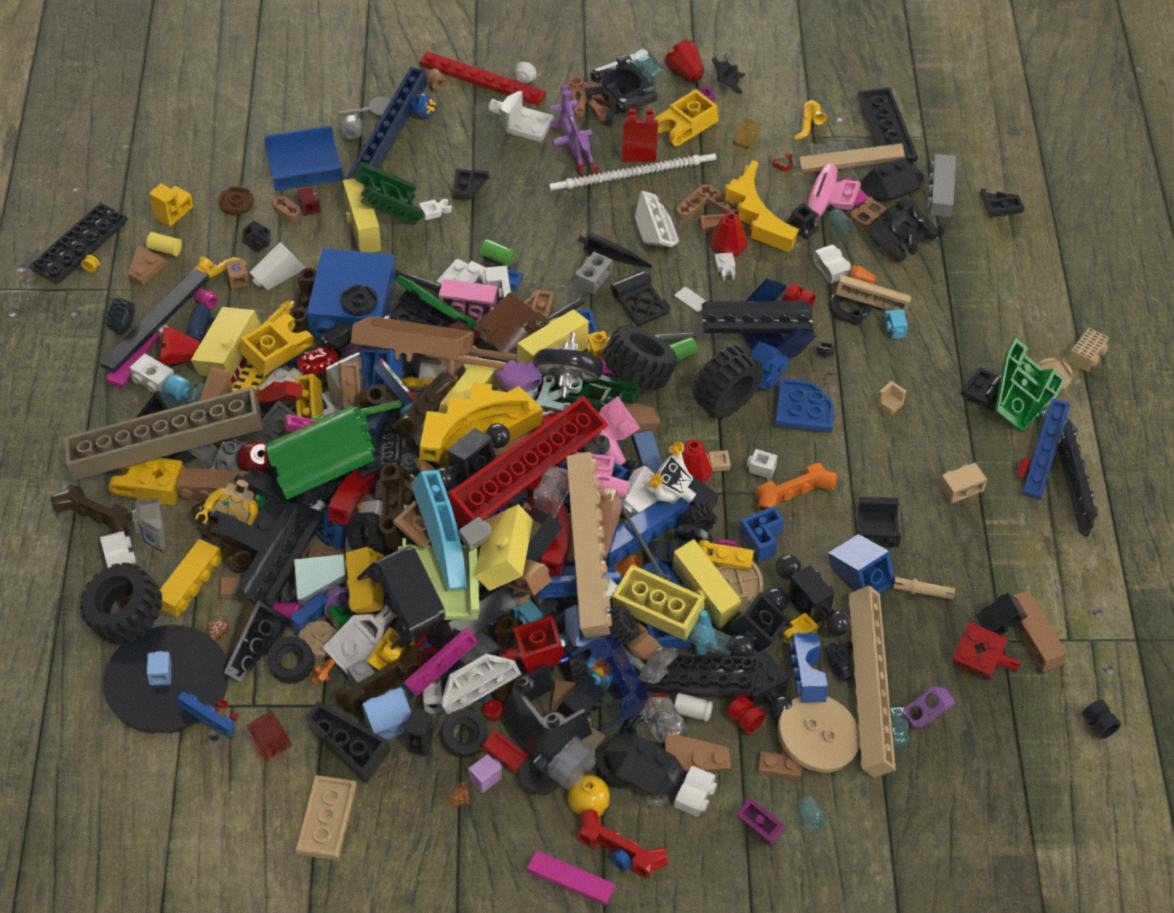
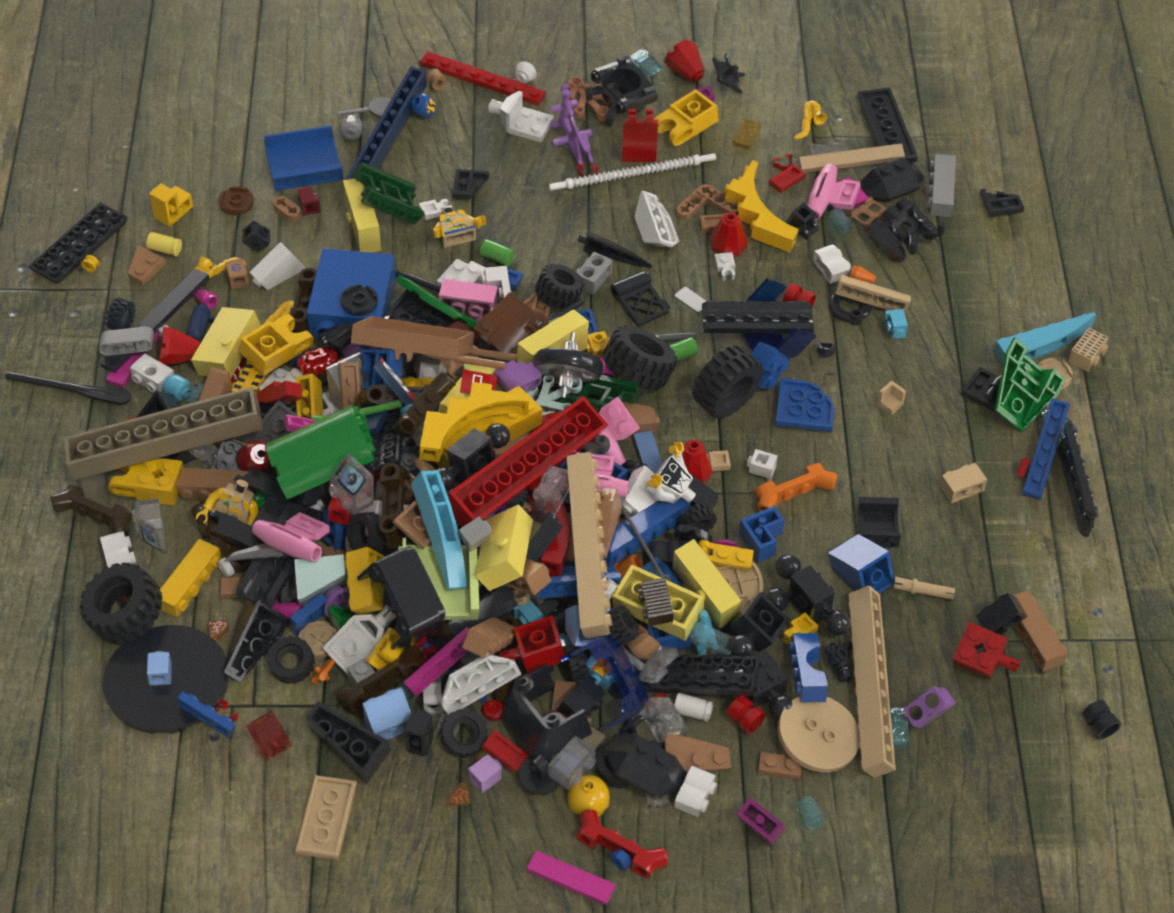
(102, 393): none -> black piece
(126, 341): none -> light grey beam
(226, 568): none -> white tile
(255, 552): none -> flat silver bar
(294, 537): none -> bright pink plate
(352, 485): none -> clear slope
(457, 227): none -> torso
(469, 377): none -> red sticker
(489, 637): none -> medium nougat brick
(559, 286): none -> black tyre
(657, 602): none -> dark brown brick
(787, 178): none -> red tile
(1048, 338): none -> medium azure slope

